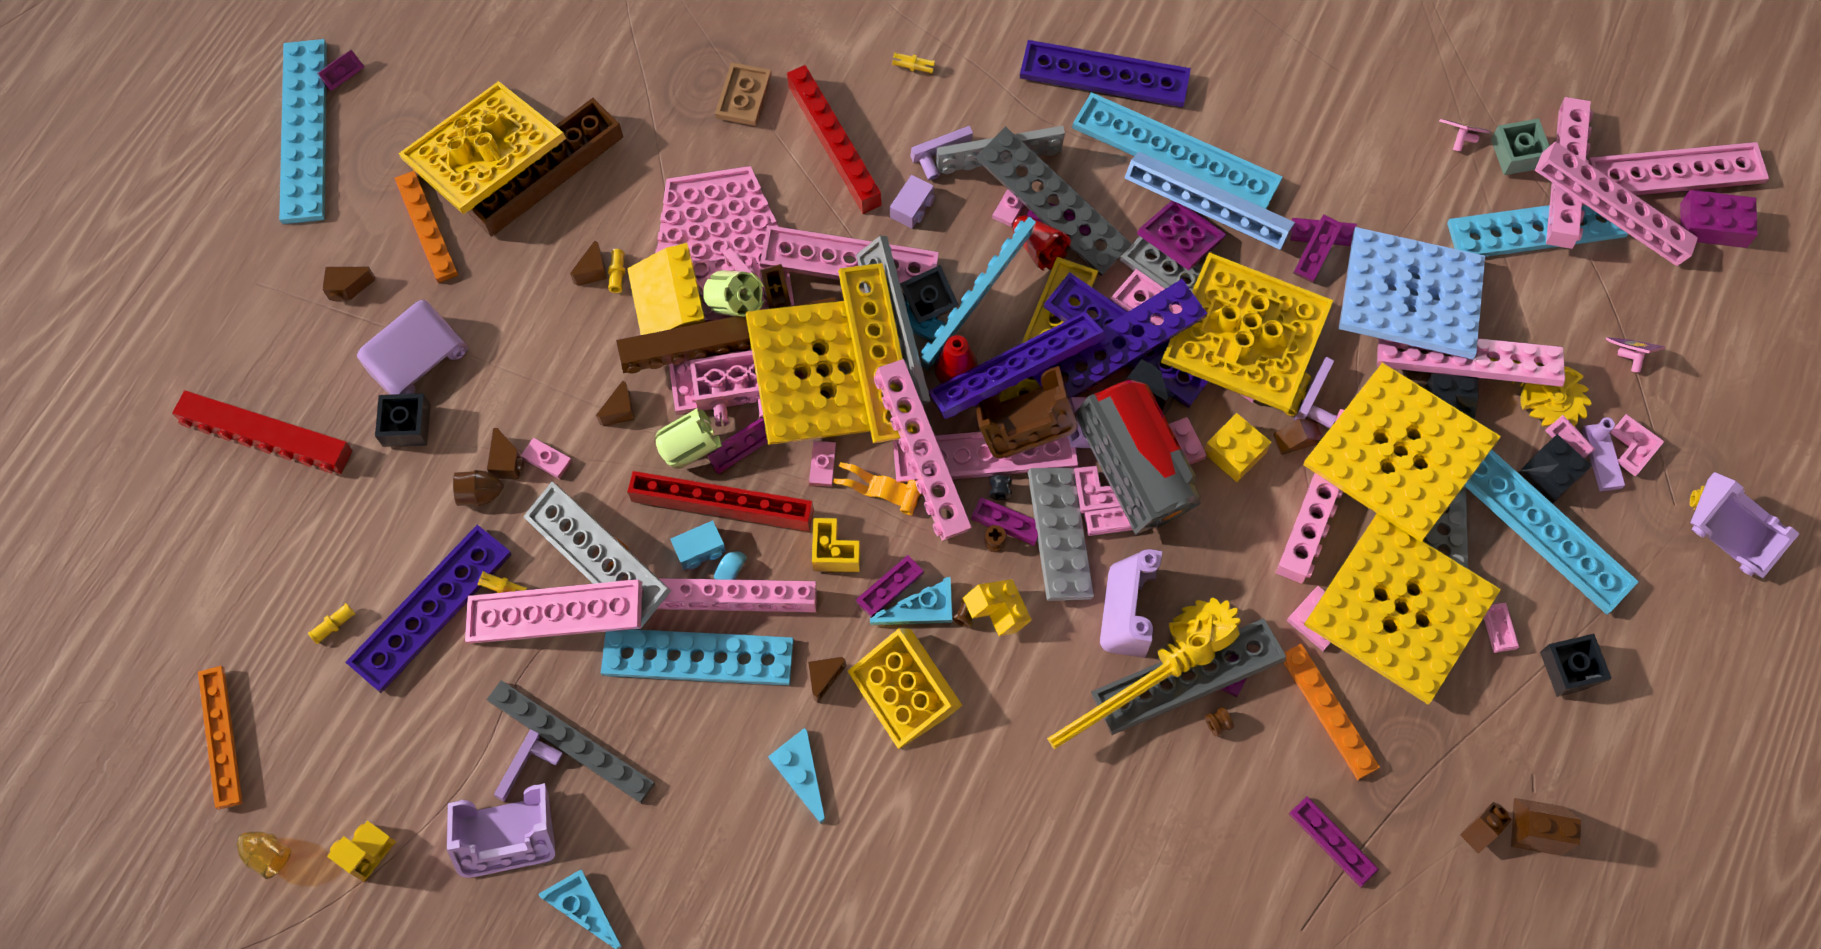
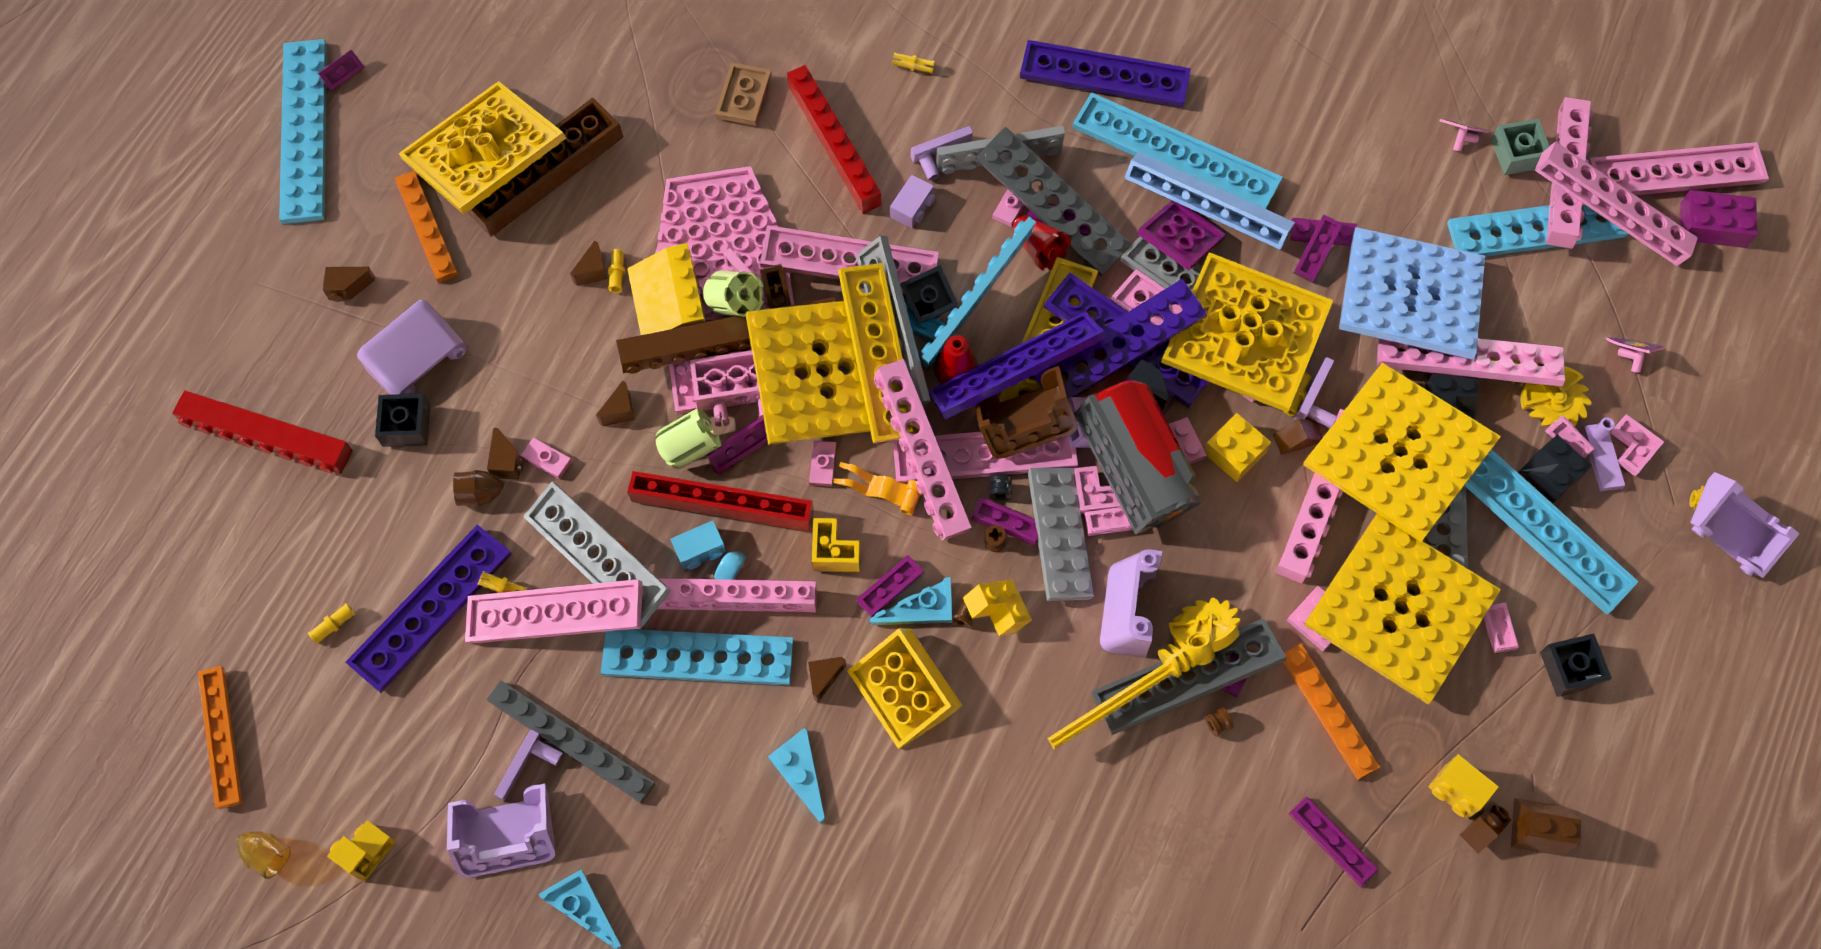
(1462, 787): none -> yellow brick

